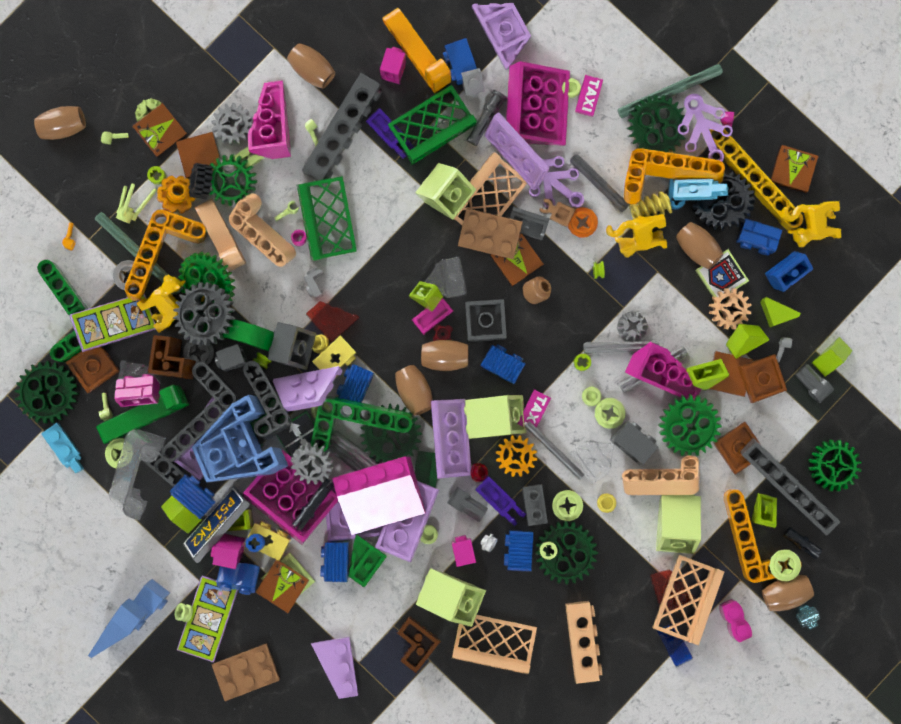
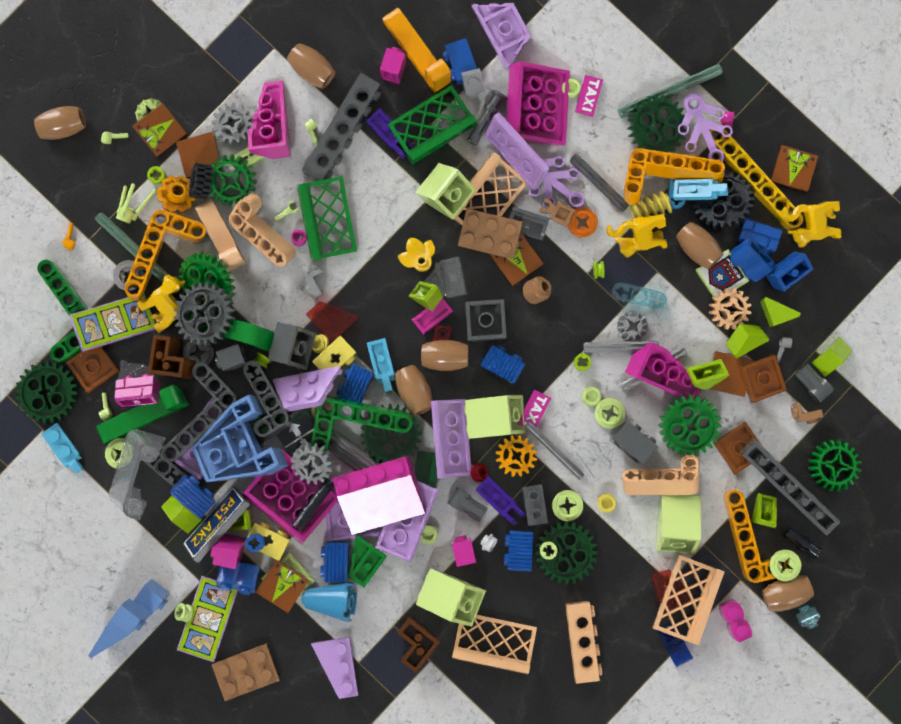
(332, 600): none -> dark azure cone
(381, 363): none -> medium azure hinge
(416, 252): none -> yellow plate
(654, 293): none -> clear light blue beam
(752, 260): none -> blue brick
(809, 417): none -> medium nougat bracket

